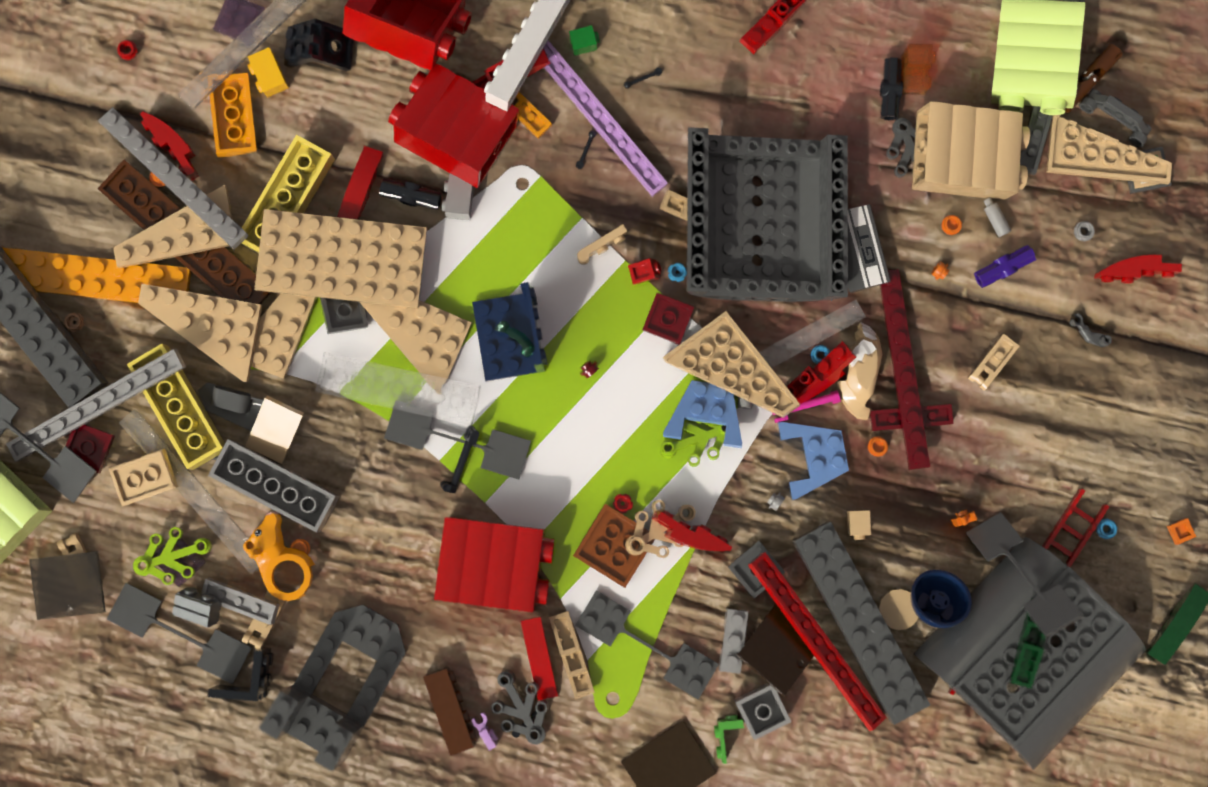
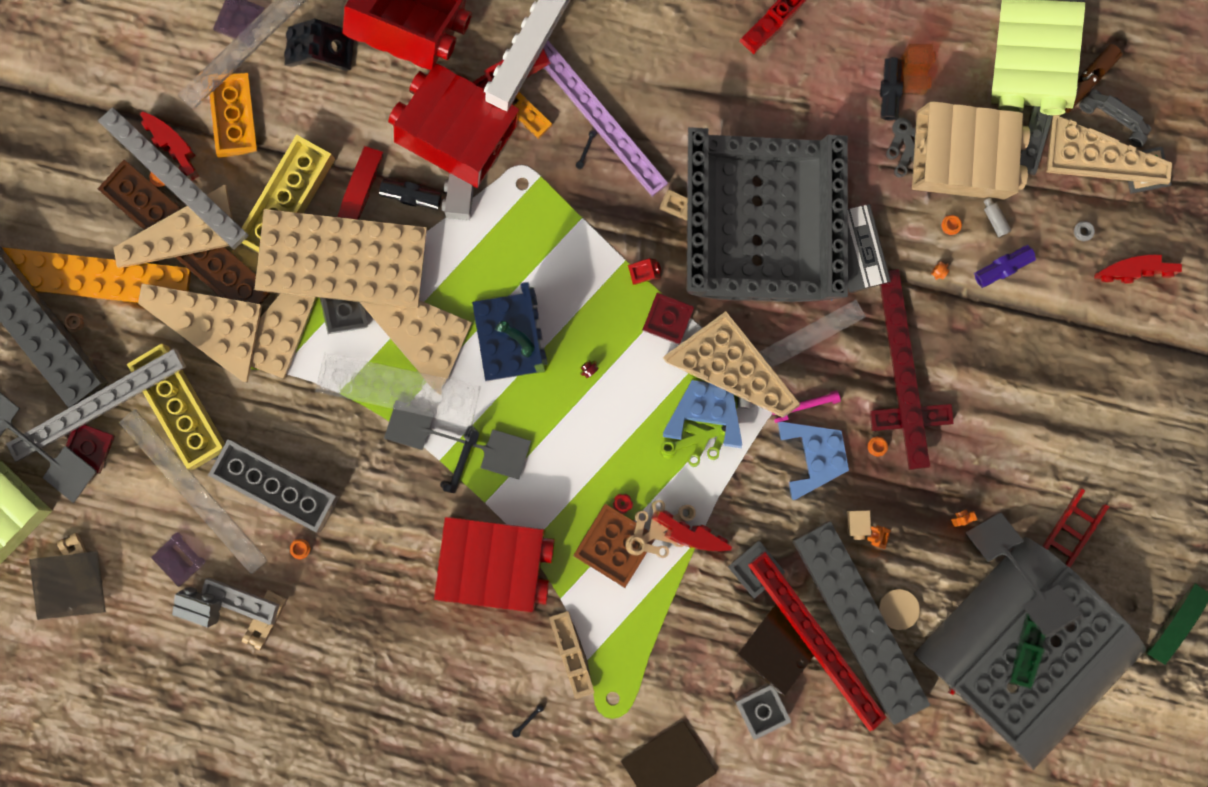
(122, 48): red plate -> none
(143, 477): tan tile -> none
(168, 557): lime plant -> none
(221, 655): dark grey hinge -> none
(231, 404): dark grey panel -> none
(259, 680): black bracket -> none
(268, 72): yellow piece -> none
(268, 550): light orange animal -> none
(274, 429): tile -> none
(315, 720): dark grey bracket -> none
(449, 711): reddish brown brick -> none
(488, 736): lavender plate -> none
(522, 709): dark grey plant -> none
(539, 657): red slope -> none
(584, 40): green brick -> none
(601, 245): tan plate -> none
(658, 71): black hinge -> none
(677, 267): dark azure plate -> none
(687, 669): dark grey hinge -> none
(730, 722): bright green bracket -> none
(733, 640): light grey arch -> none
(775, 501): light grey plate -> none
(820, 348): dark azure plate -> none
(823, 375): red slope -> none
(862, 372): tan animal -> none
(879, 536): none -> orange plate
(940, 599): dark blue piece -> none
(994, 361): tan plate -> none
(1088, 335): dark grey arm -> none
(1112, 529): dark azure plate -> none
(1181, 531): orange plate -> none

